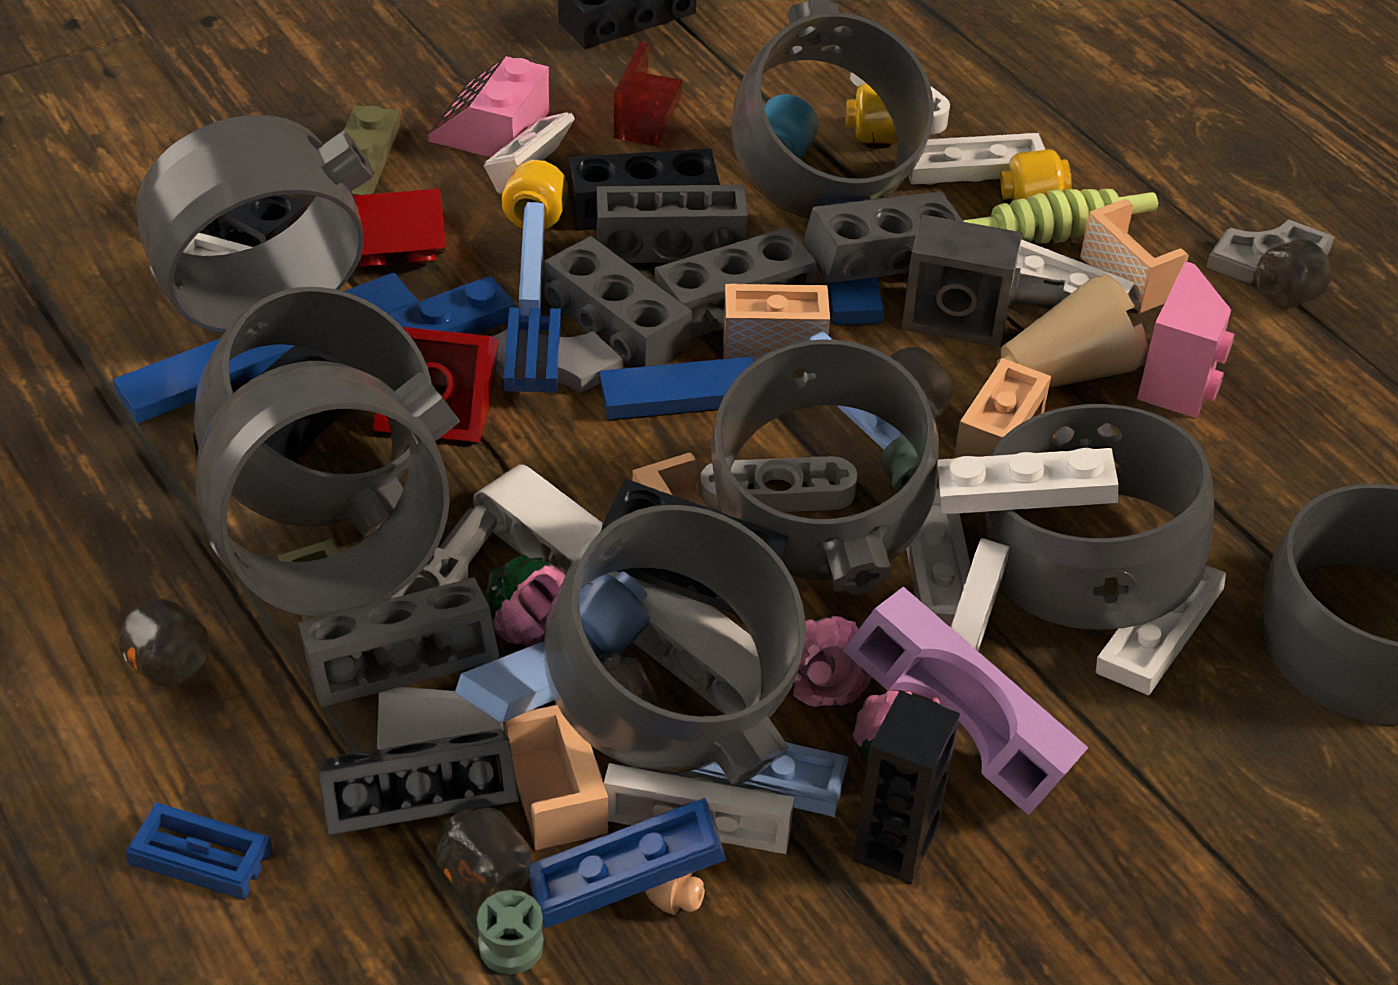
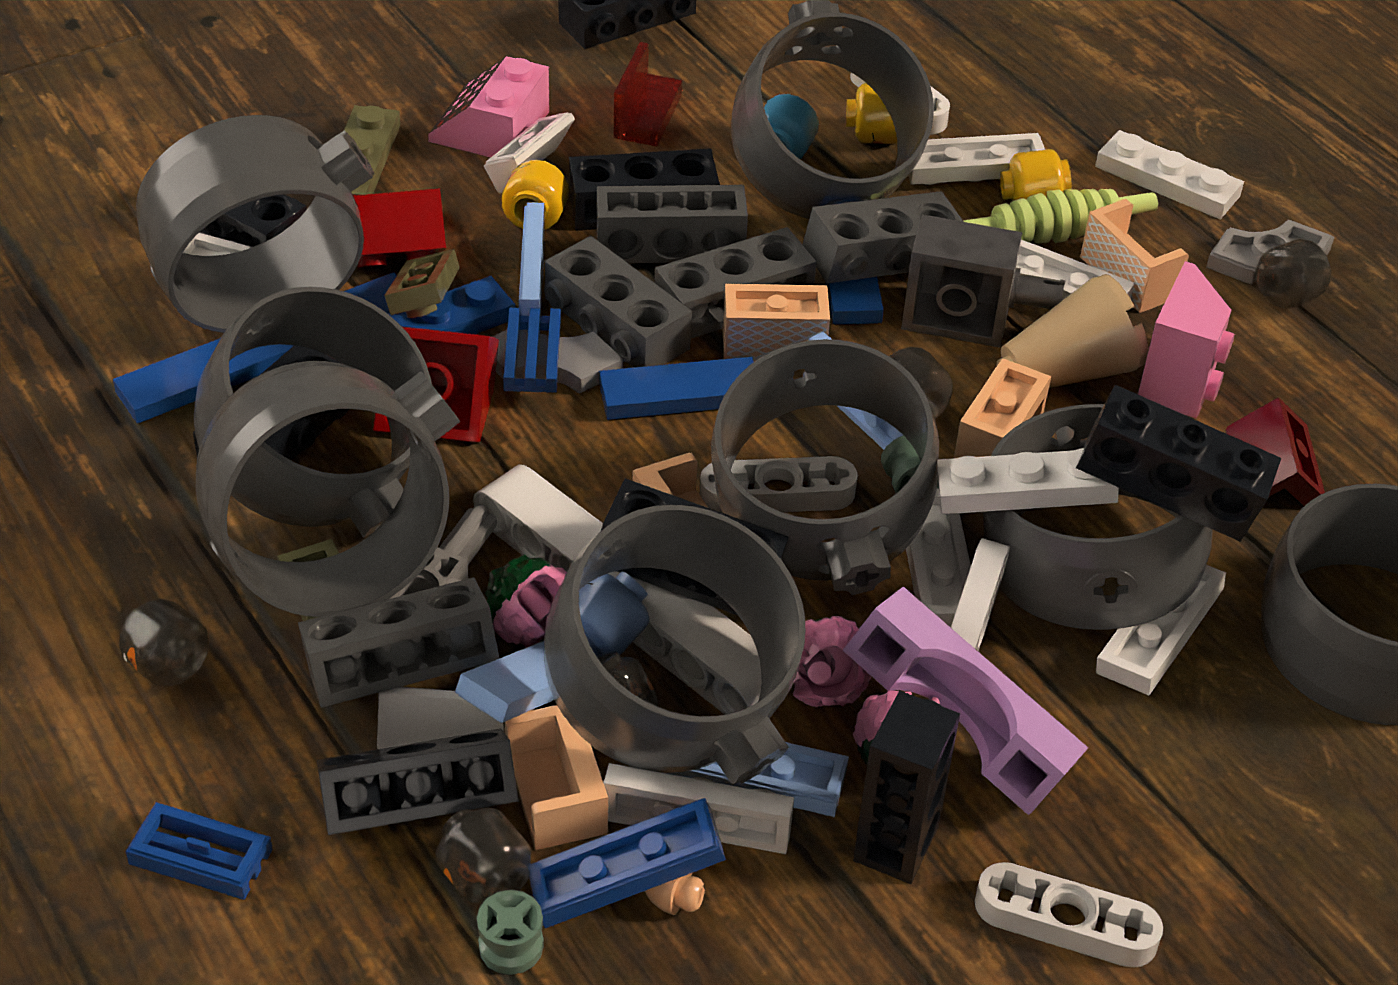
(422, 284): none -> olive plate
(1092, 902): none -> white beam
(1169, 174): none -> white plate
(1179, 463): none -> black brick
(1286, 436): none -> dark red panel

